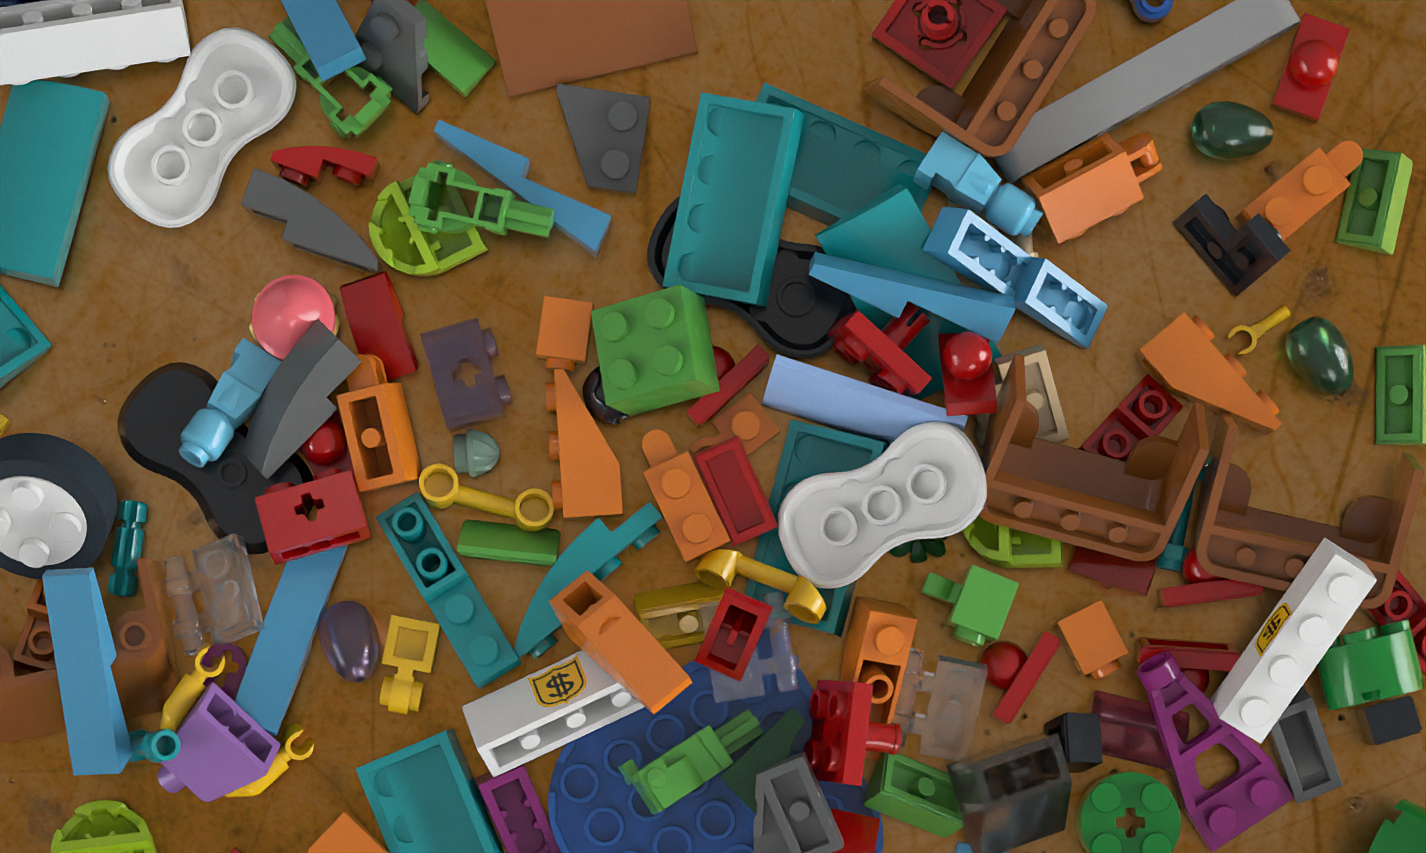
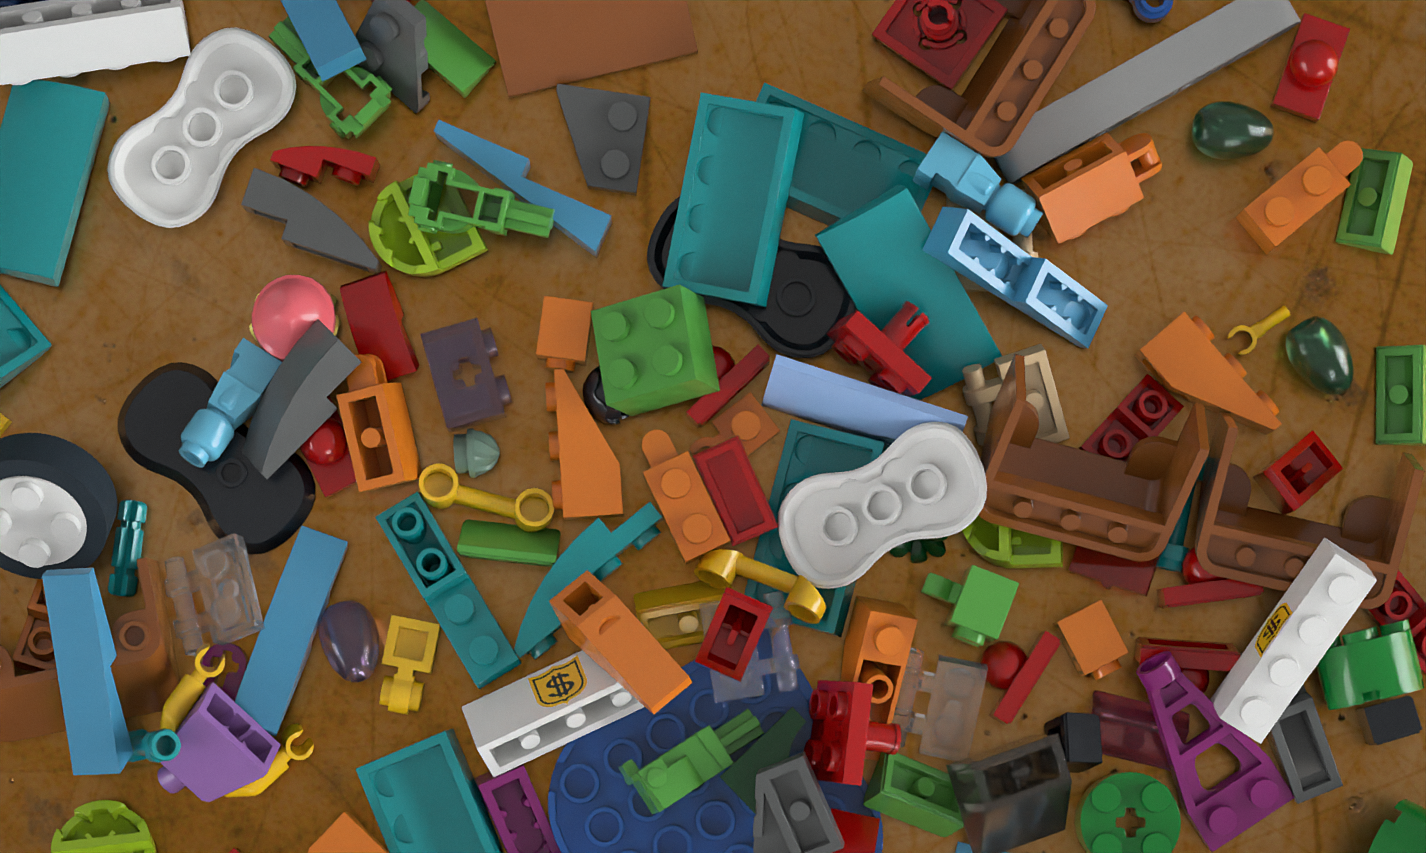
(338, 520): red brick -> none
(890, 289): dark azure slope -> none
(967, 374): red tile -> none
(1233, 254): black plate -> none
(1298, 473): none -> red slope

